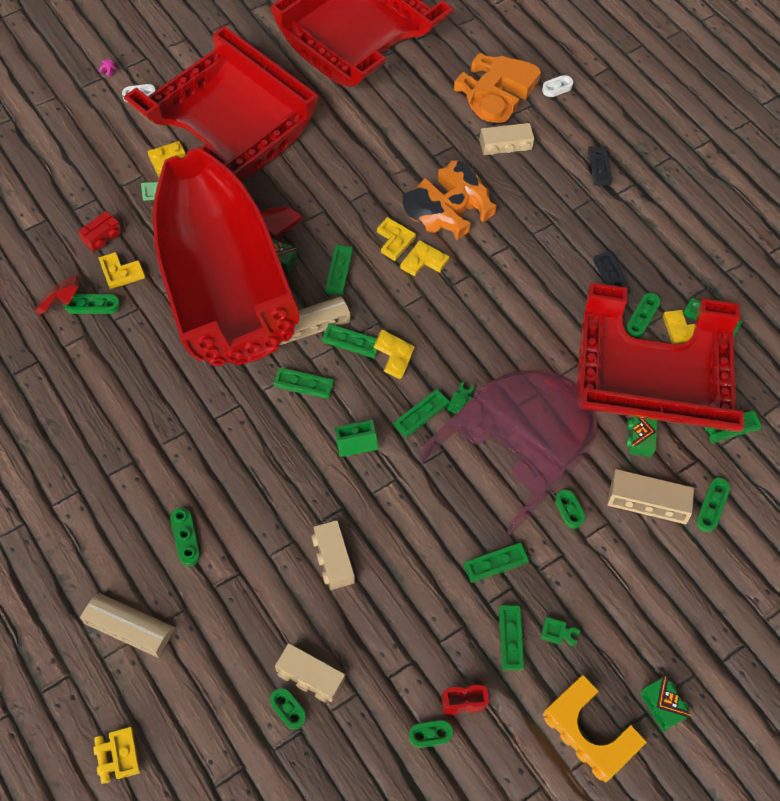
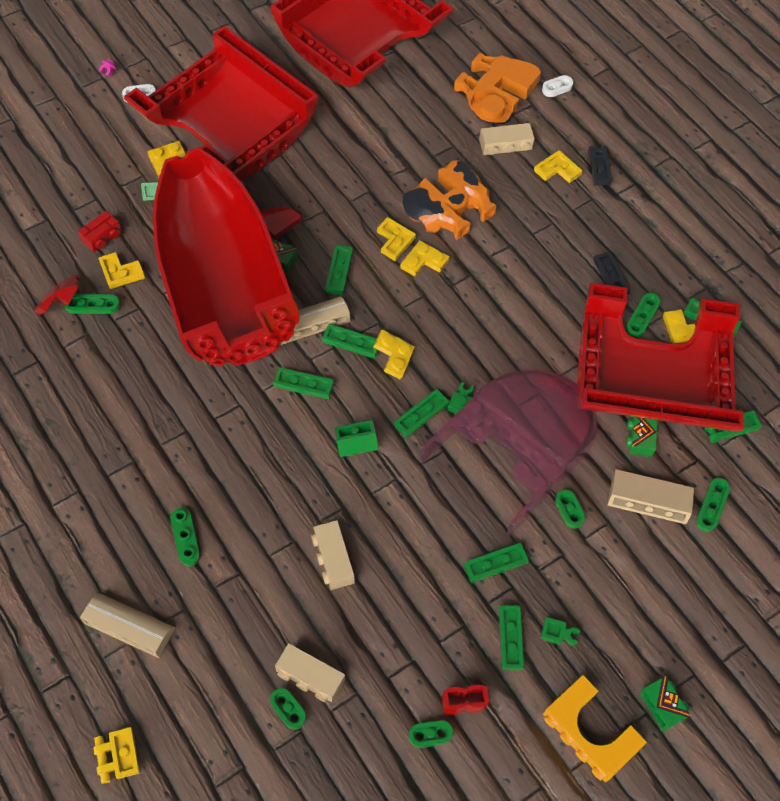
(558, 164): none -> yellow plate

